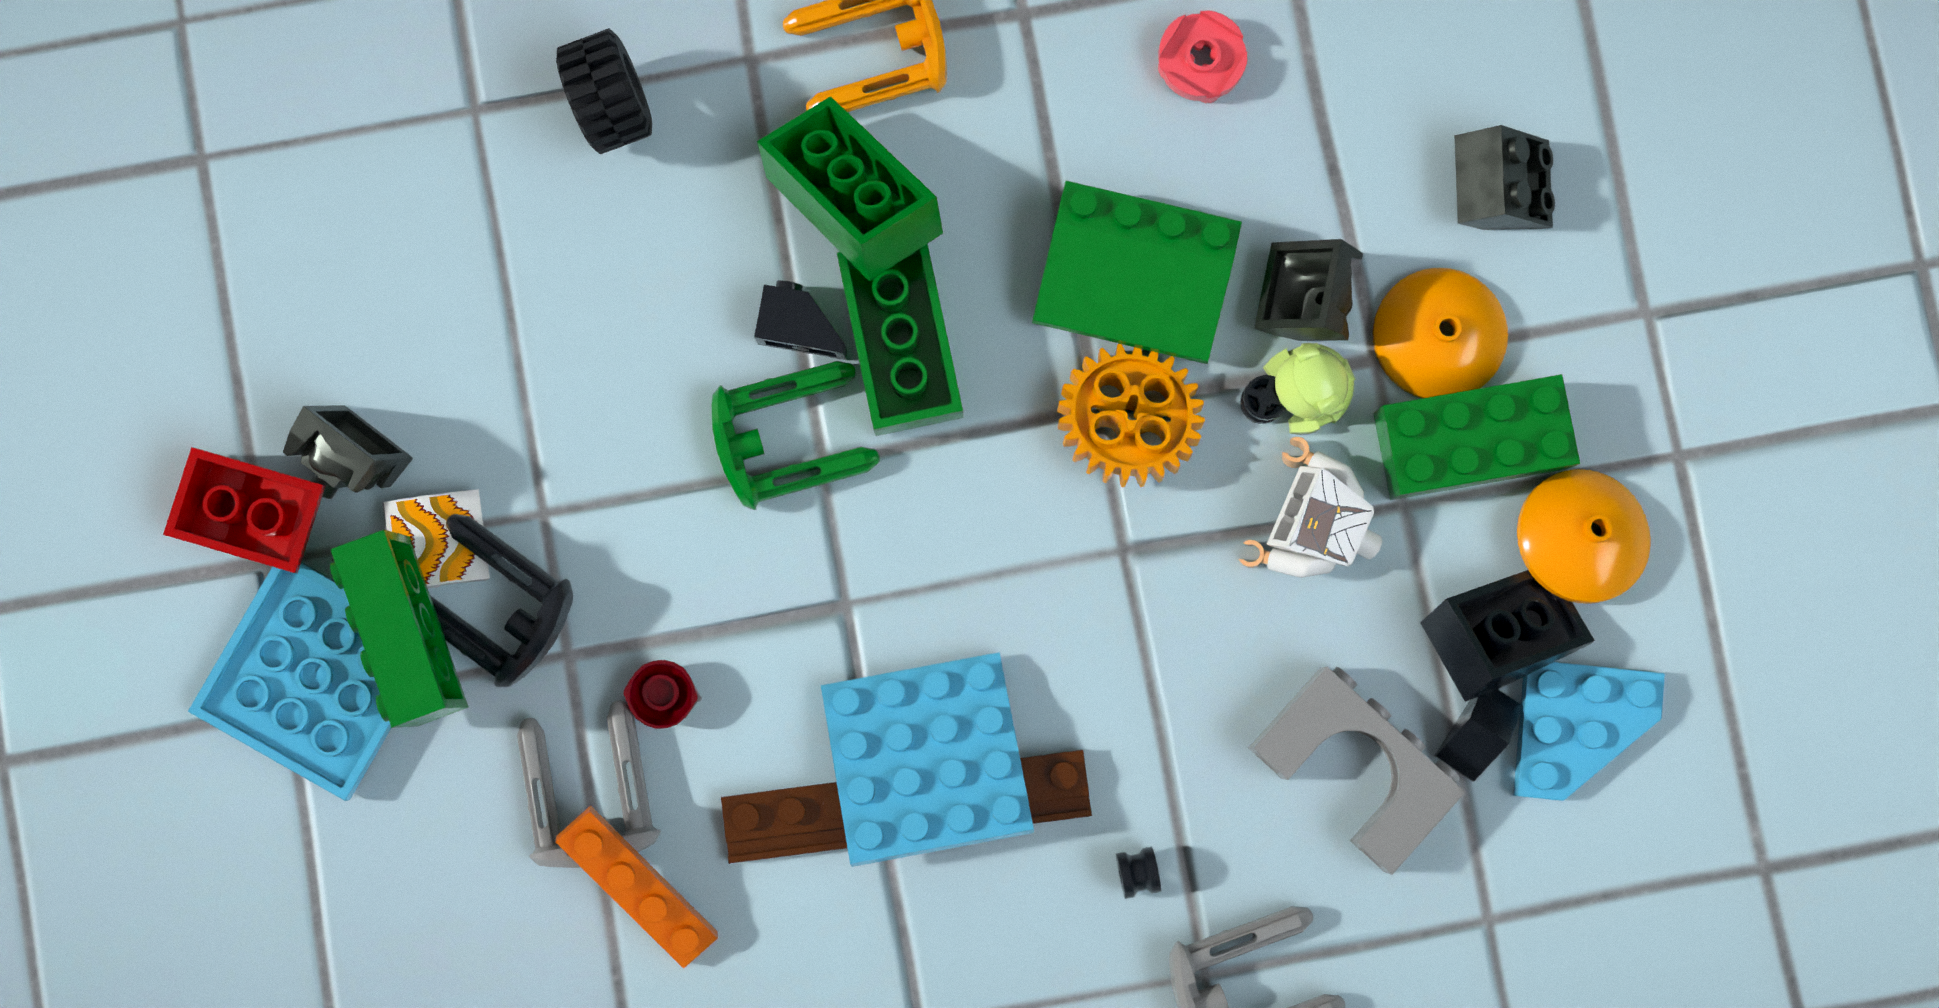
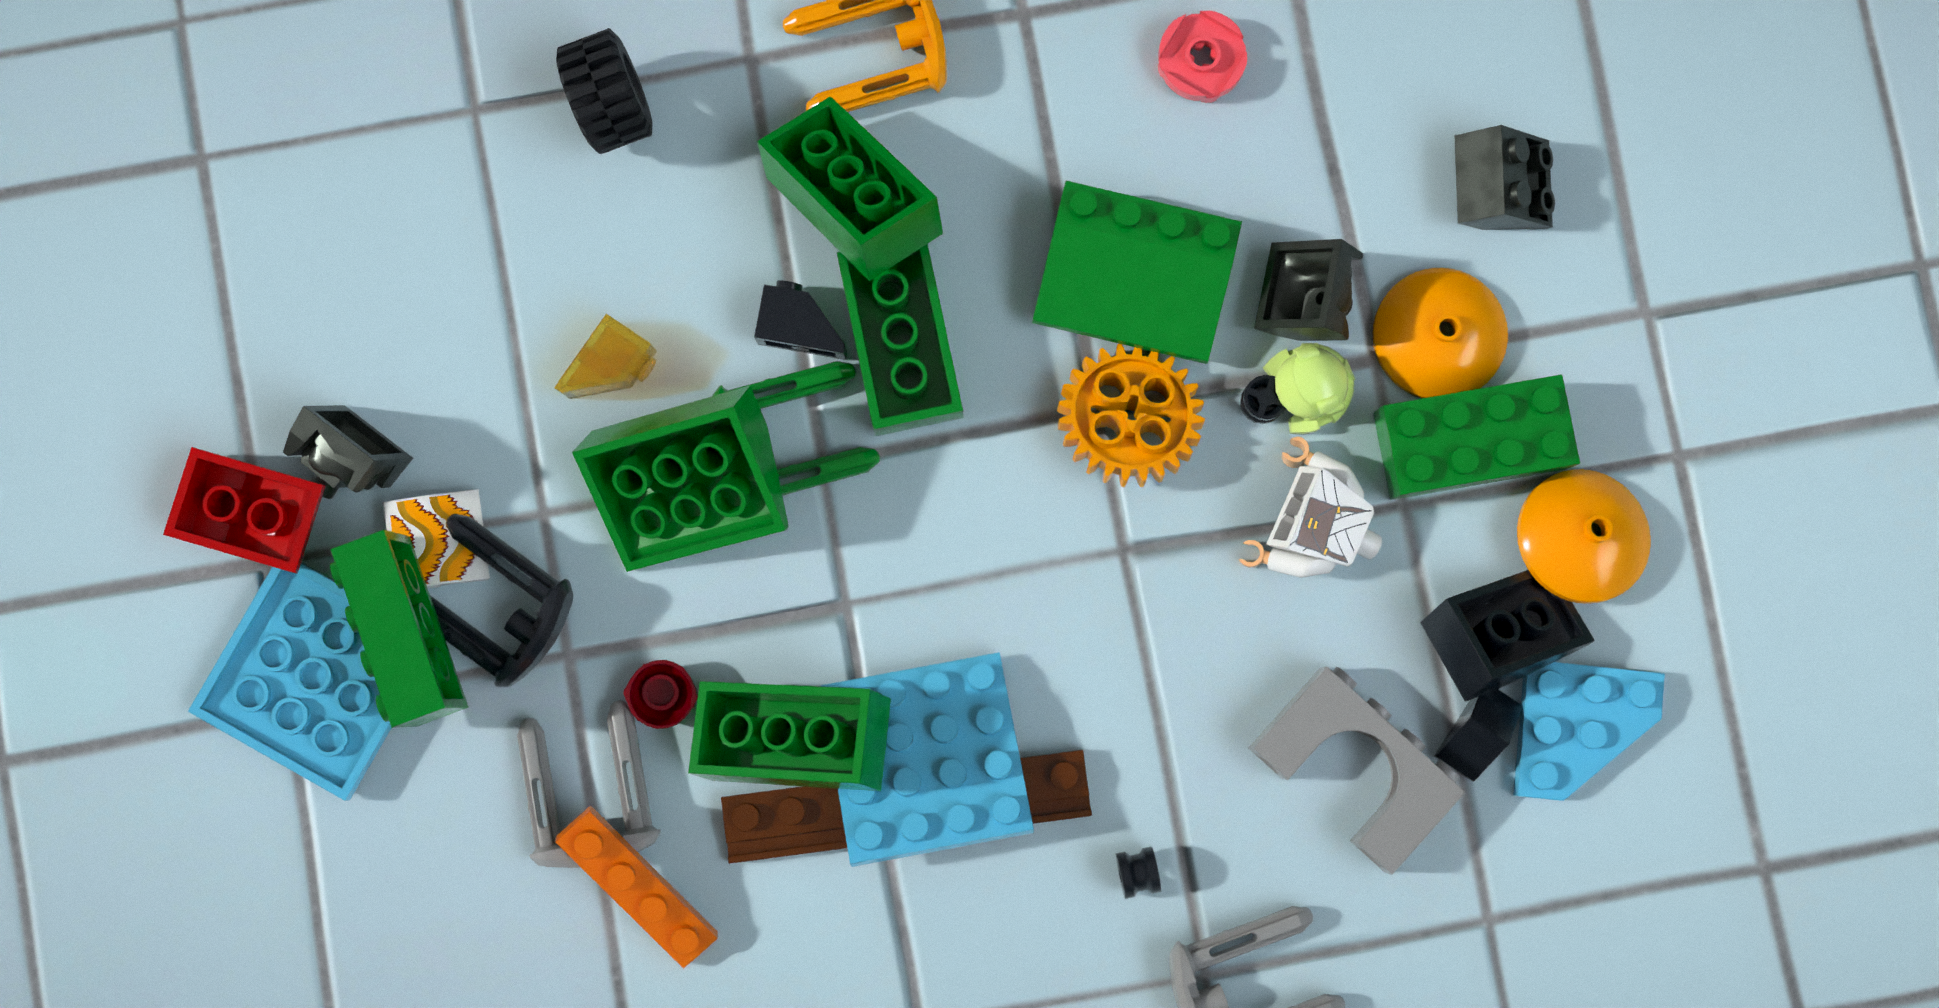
(608, 361): none -> clear yellow slope
(685, 479): none -> green slope
(790, 735): none -> green brick

